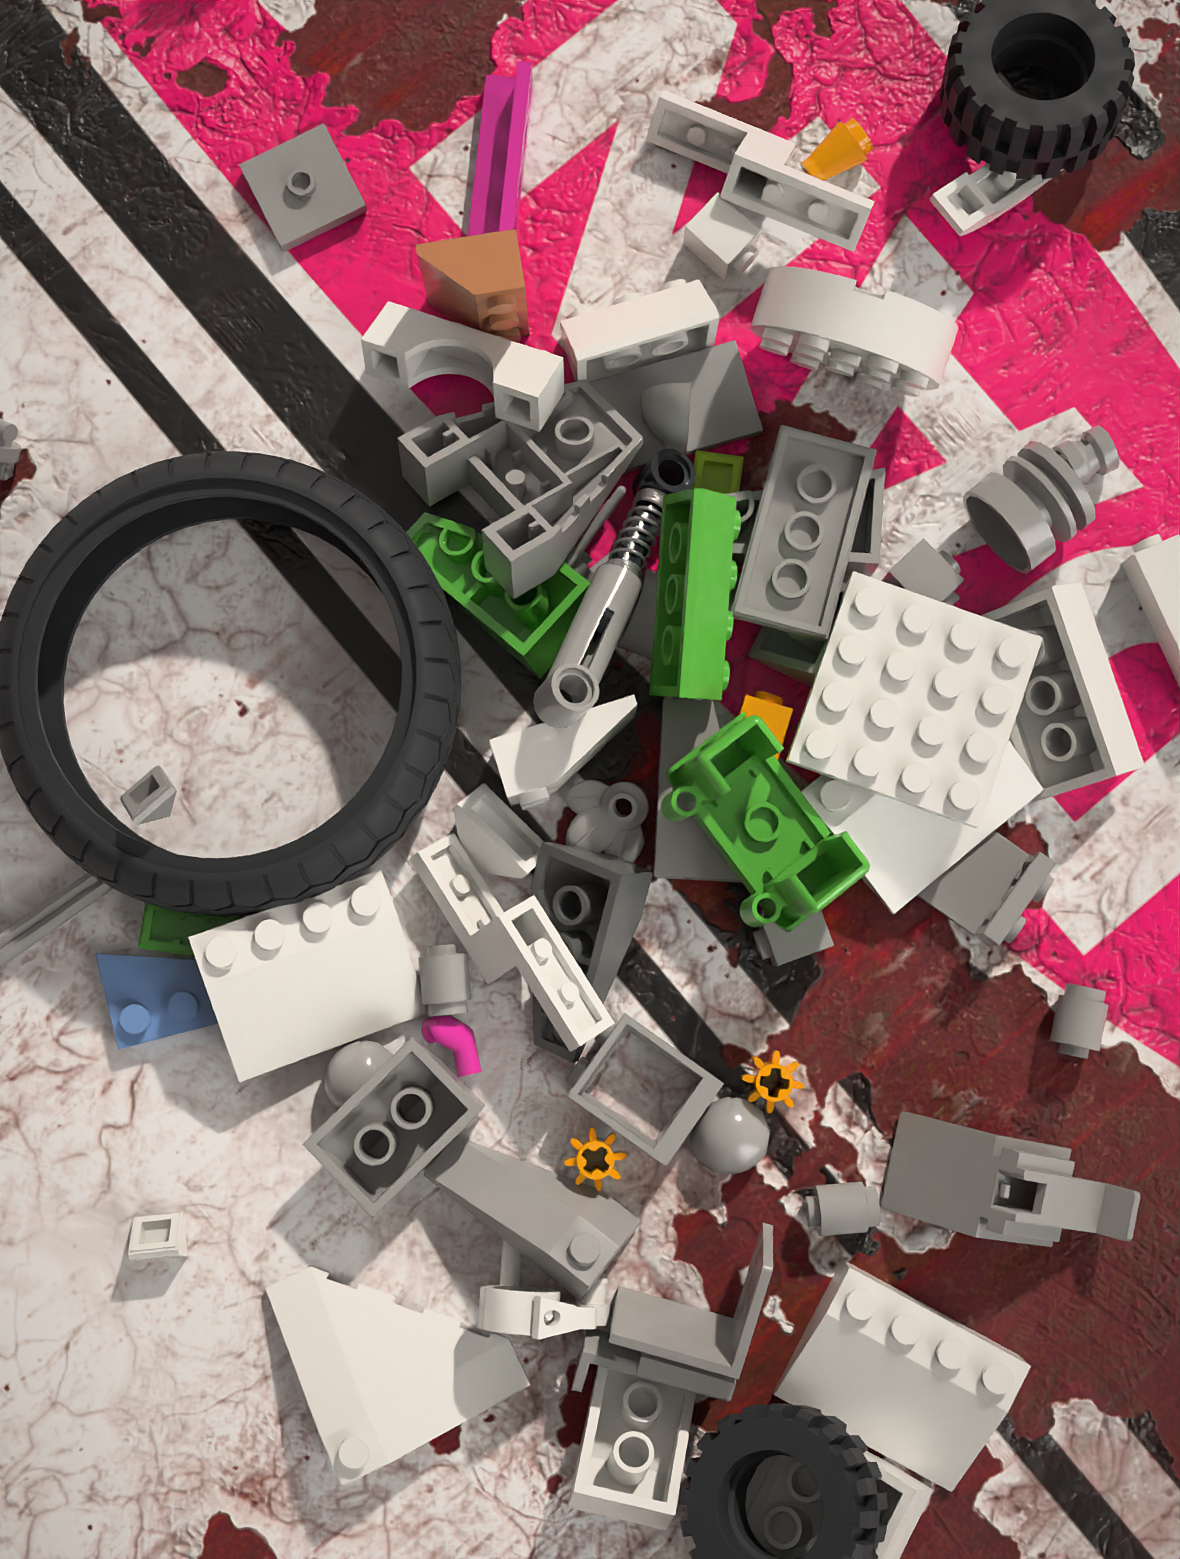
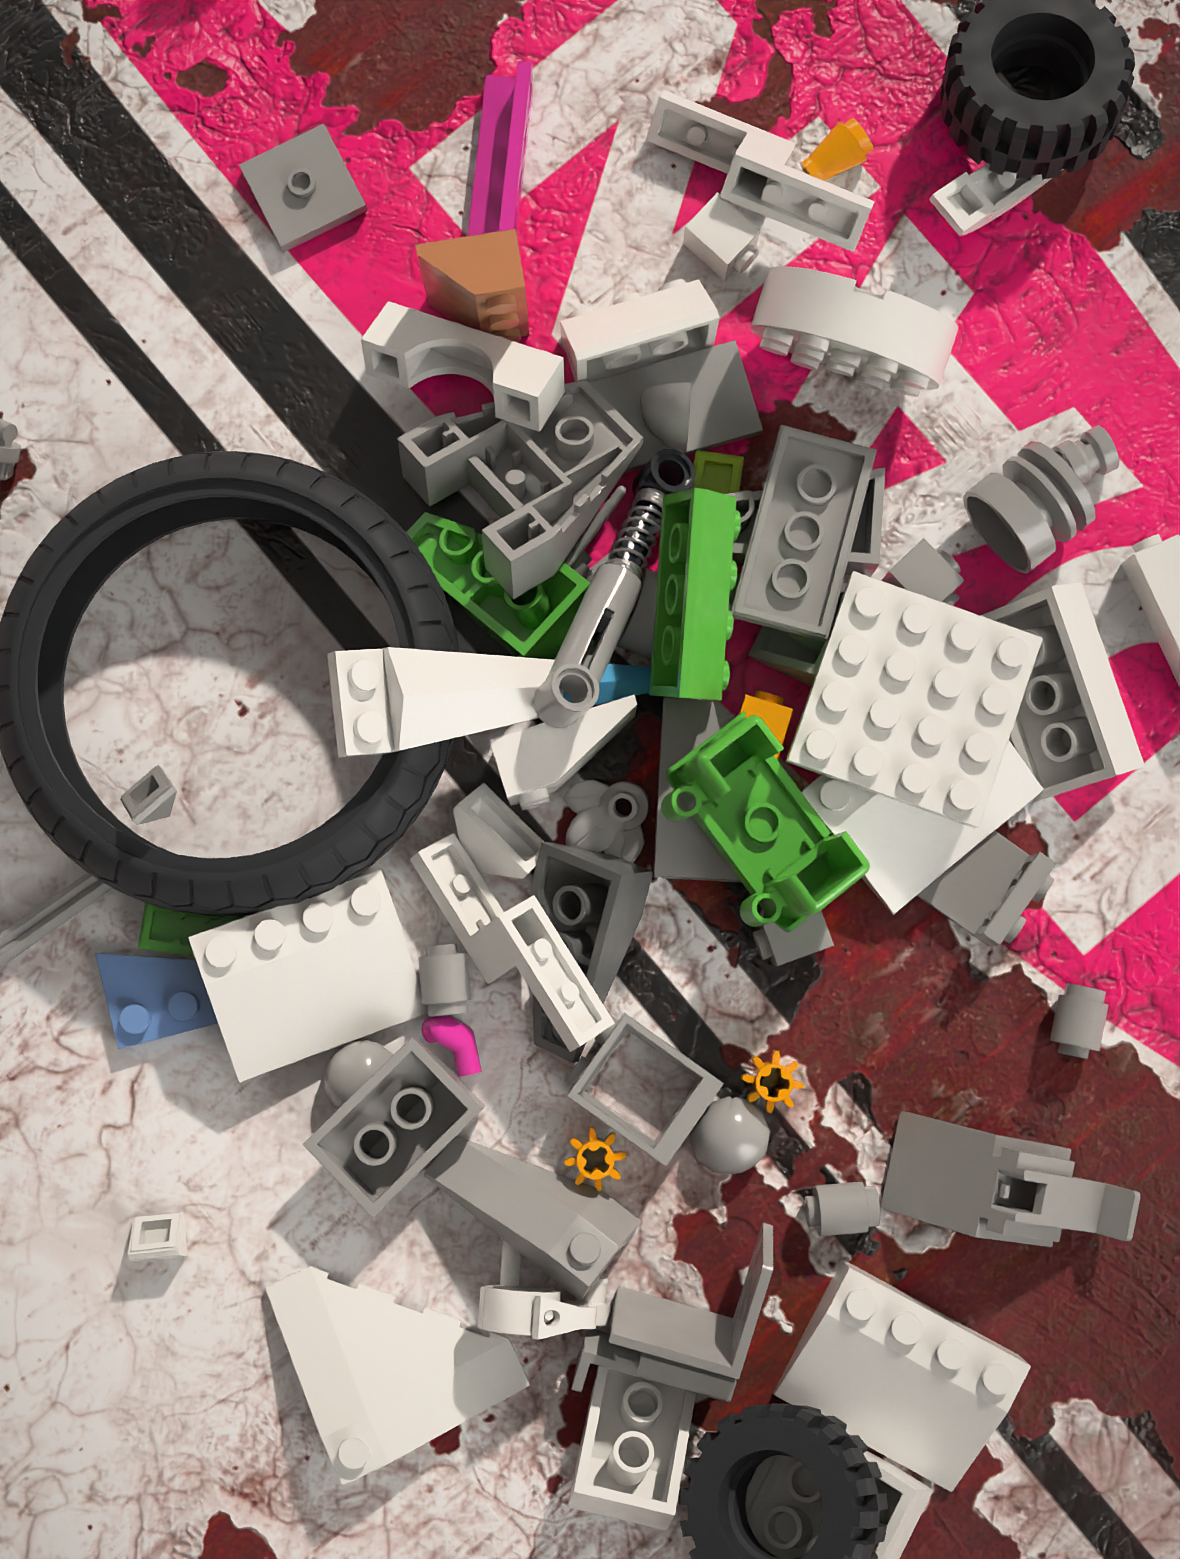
(421, 697): none -> white plate

